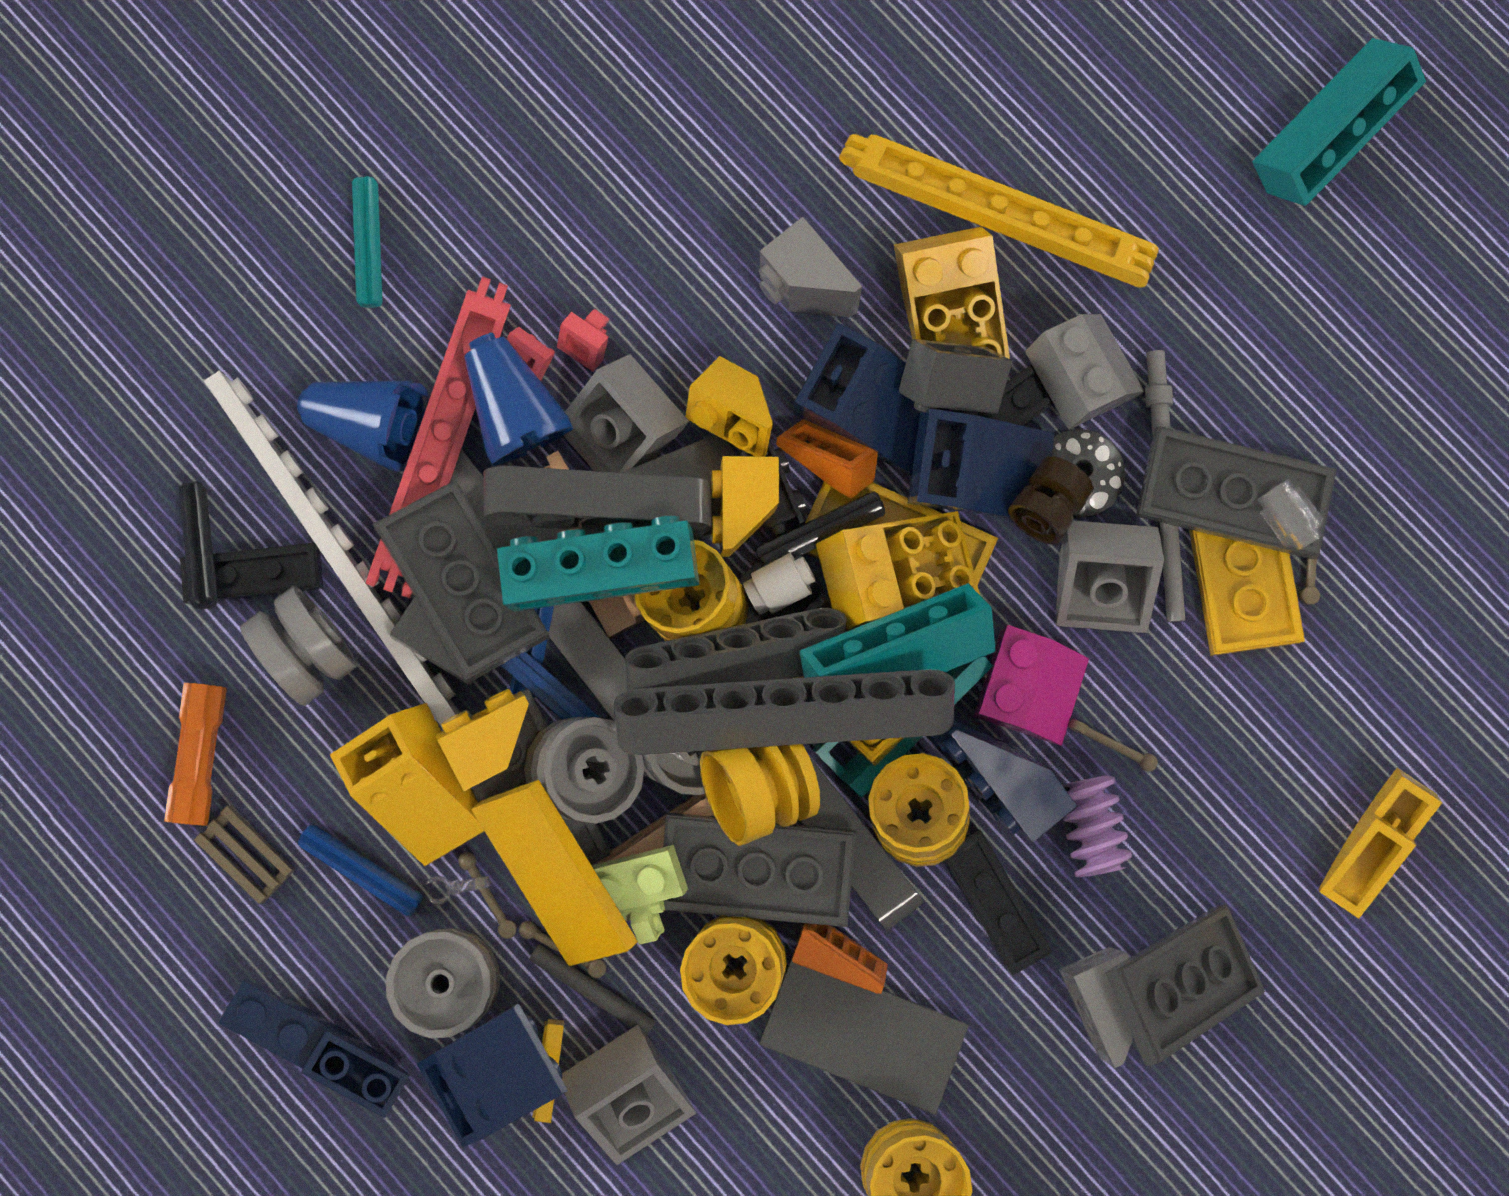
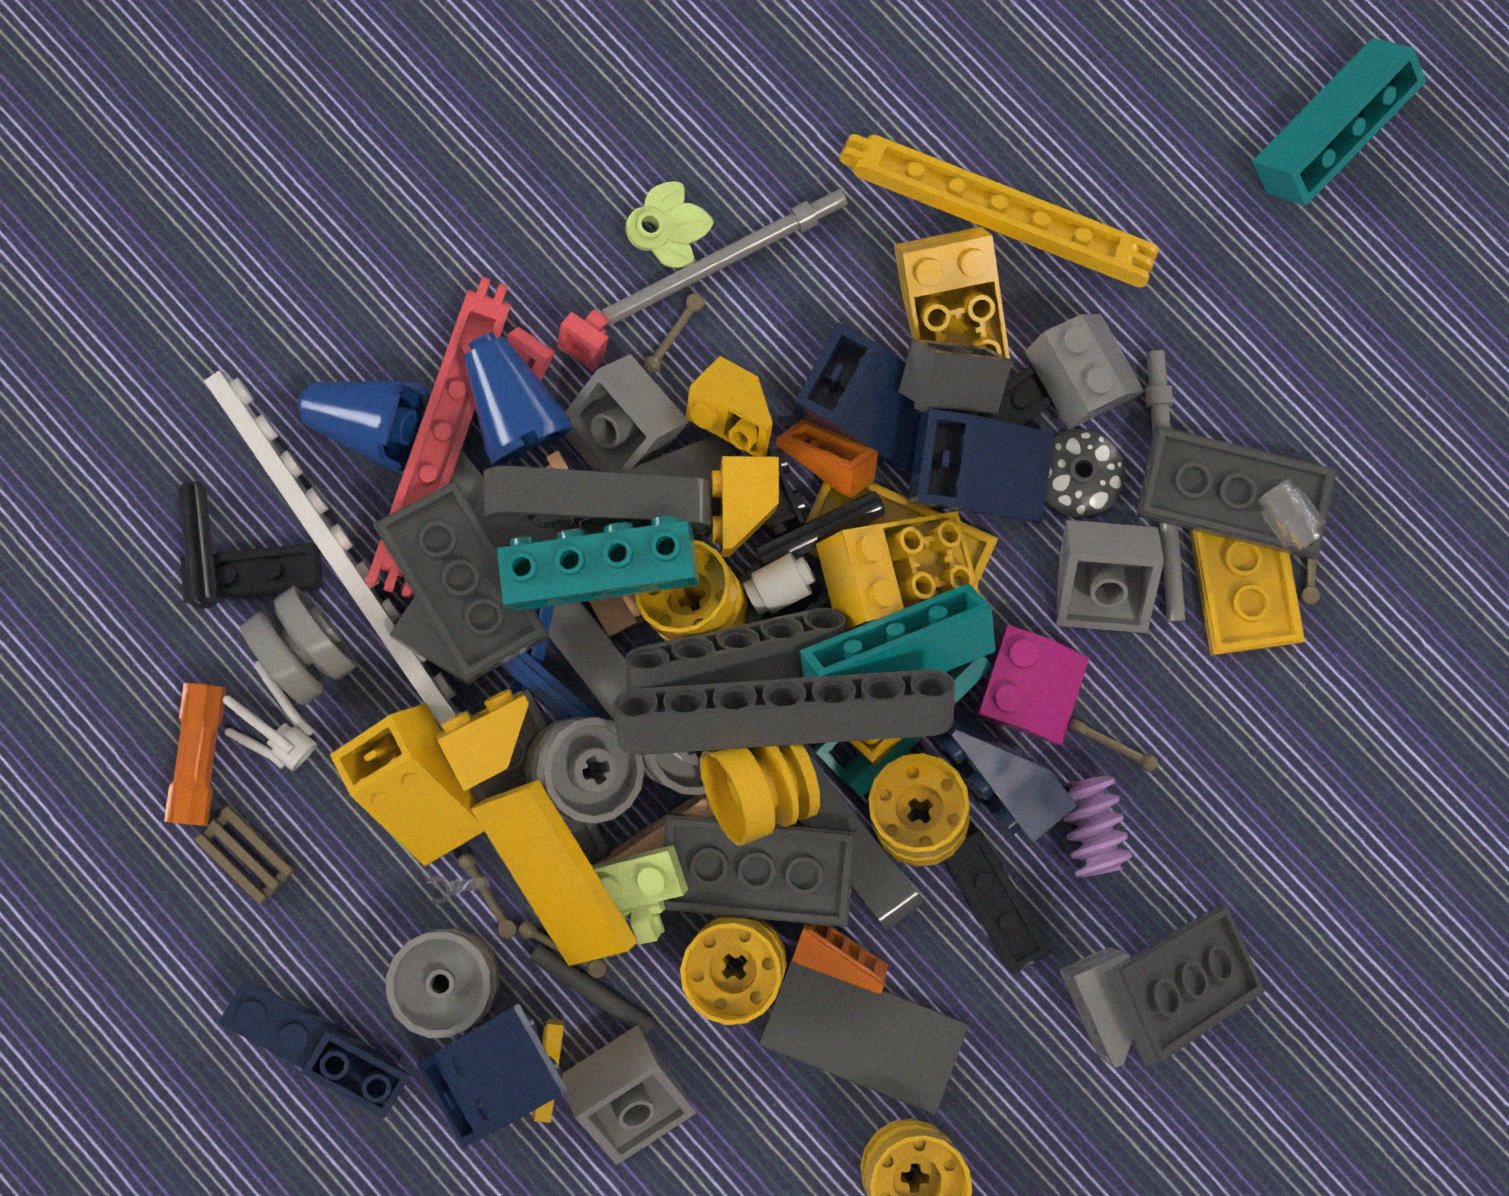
(288, 744): none -> white plant
(360, 870): blue axle -> none
(367, 242): teal axle -> none
(675, 225): none -> yellowish green plate
(694, 305): none -> dark tan hinge
(802, 218): none -> light grey bar
(807, 274): light grey slope -> none
(1054, 495): dark brown wheel -> none
(1379, 842): yellow slope -> none

